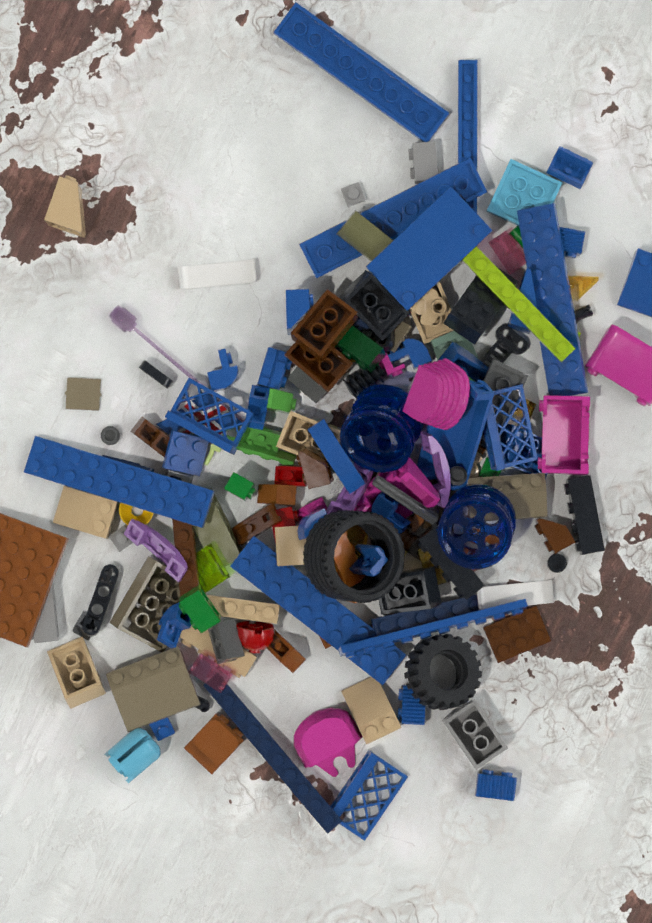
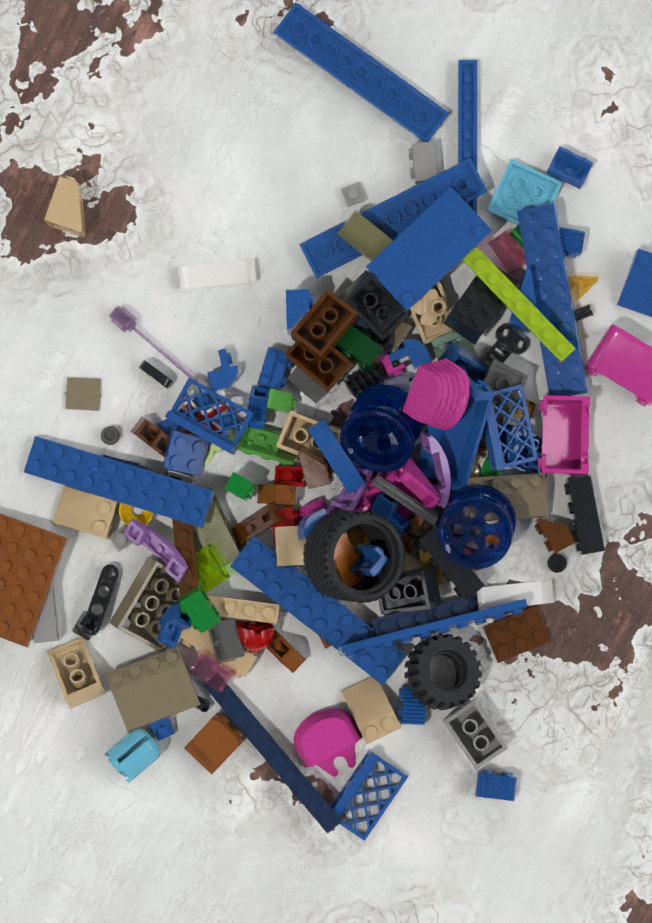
(458, 475): black plate -> none

